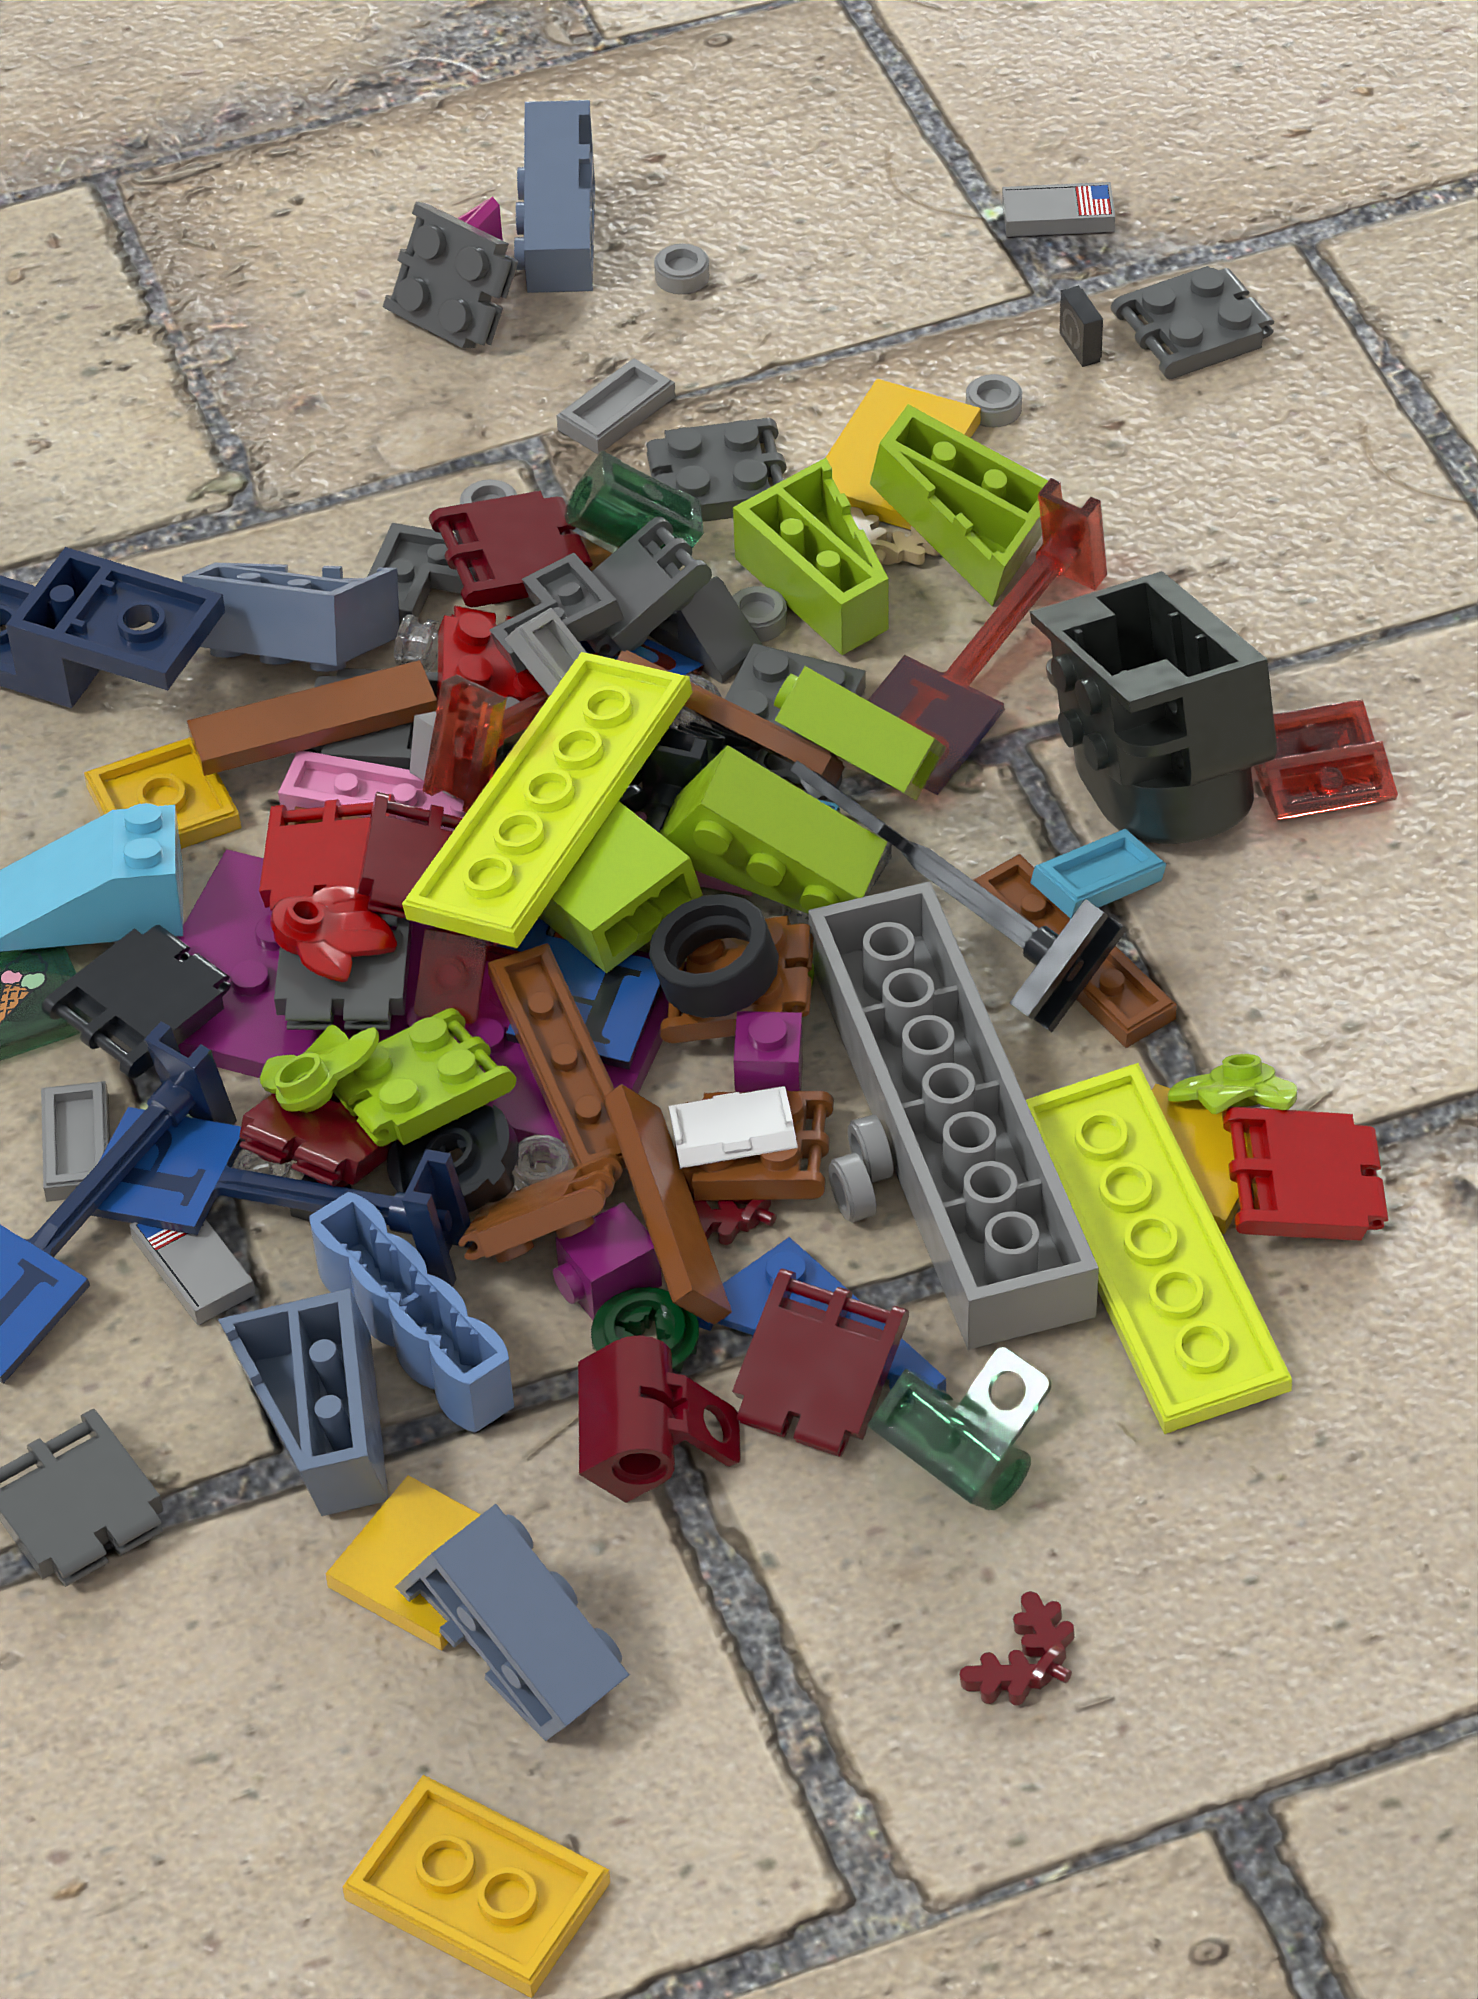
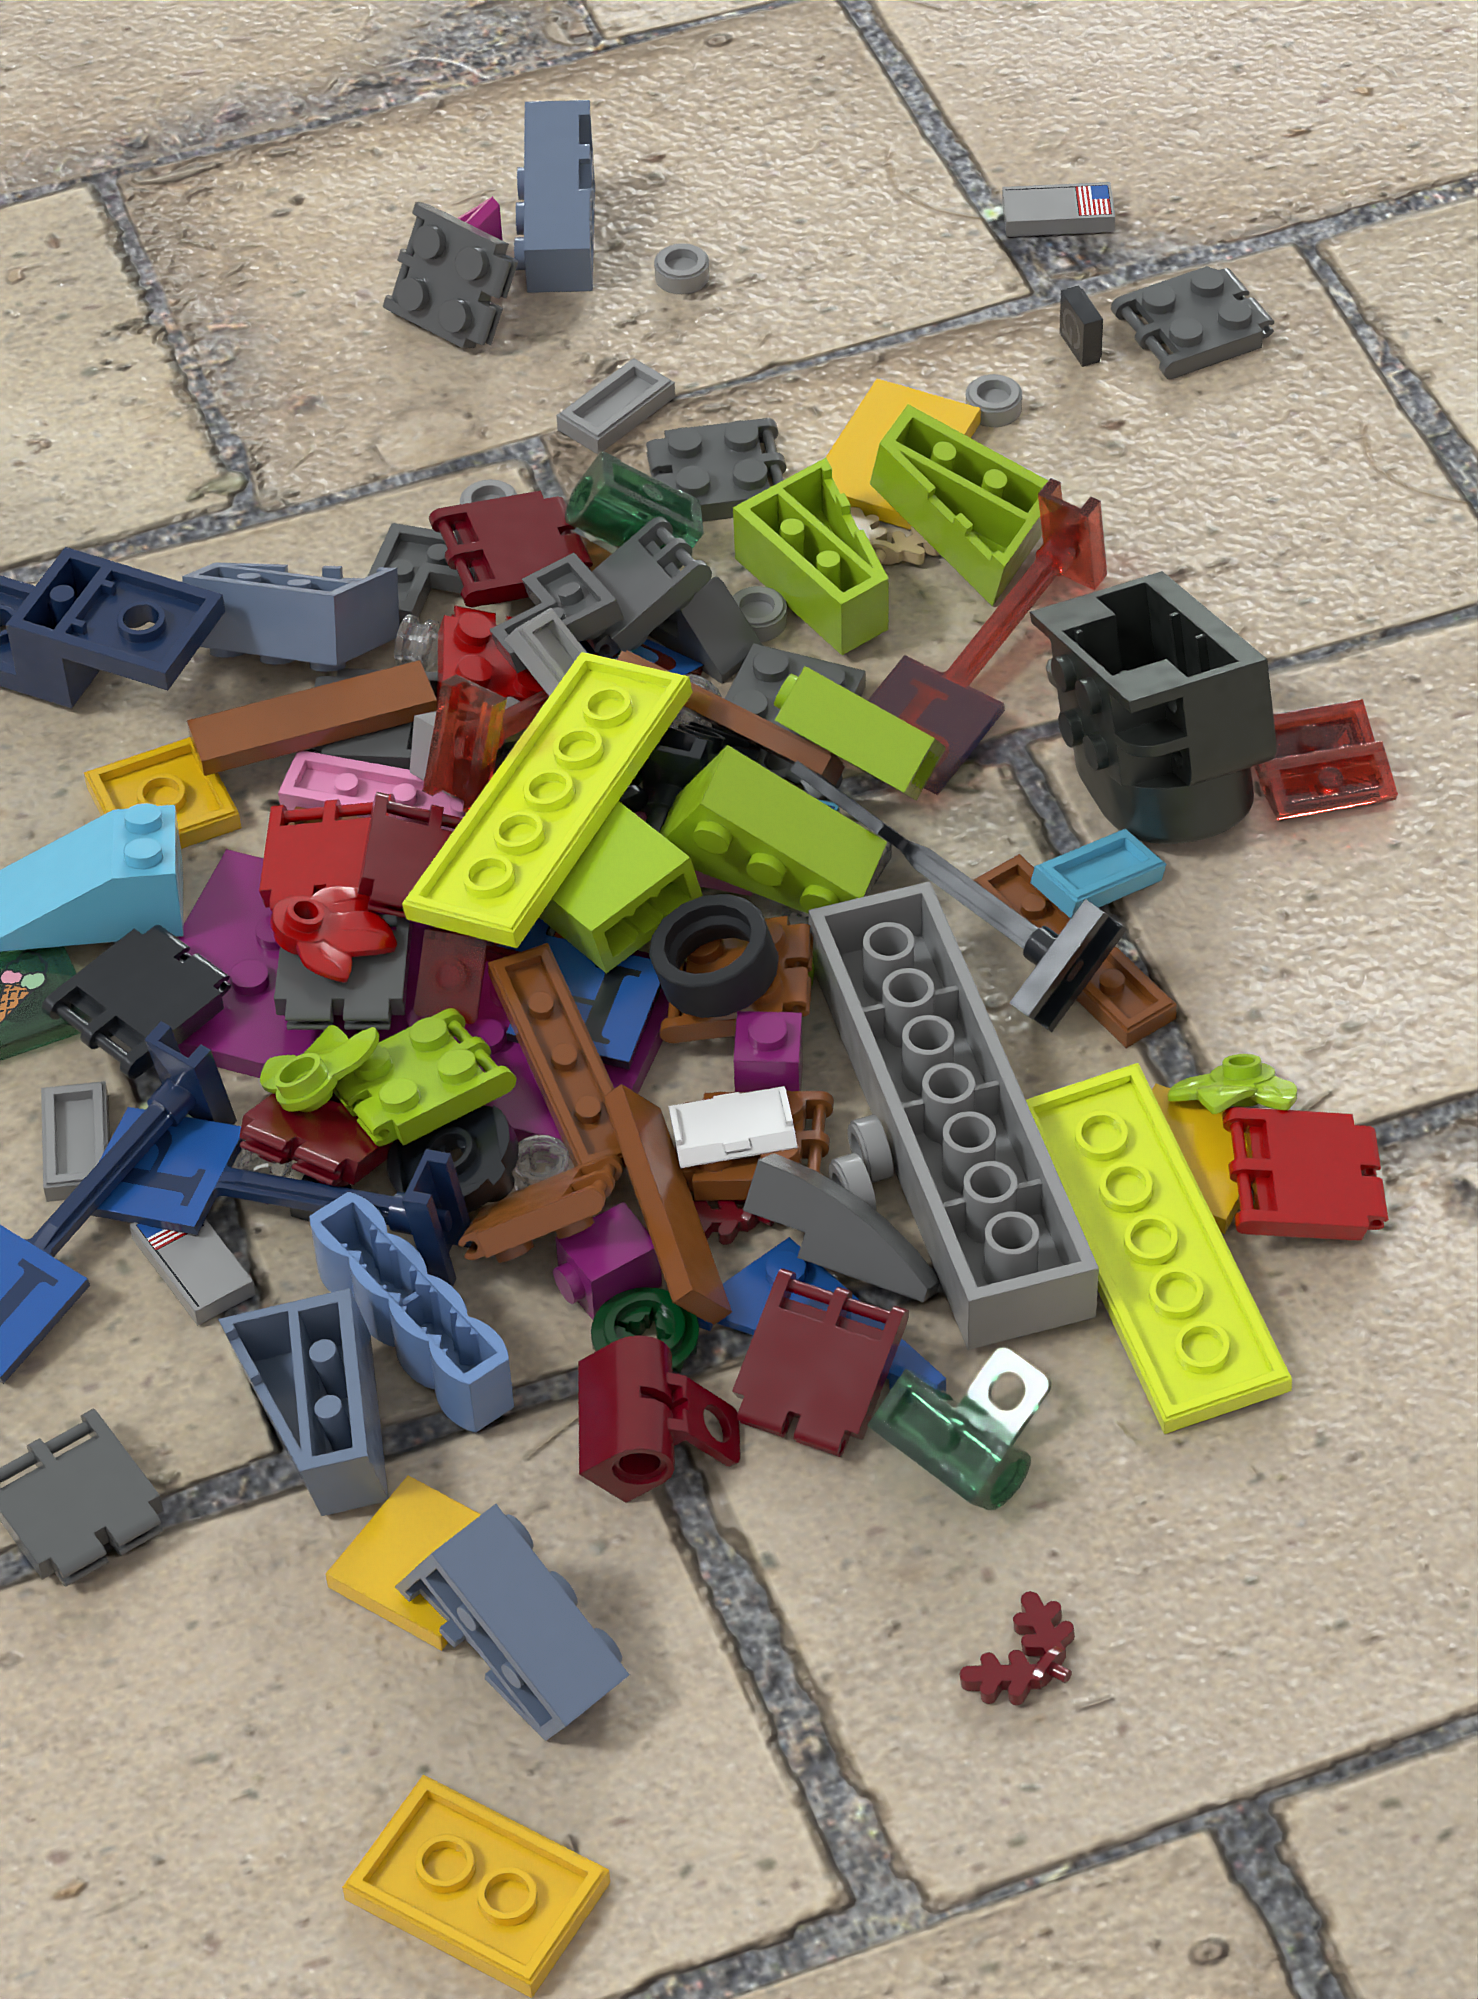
(838, 1228): none -> dark grey slope

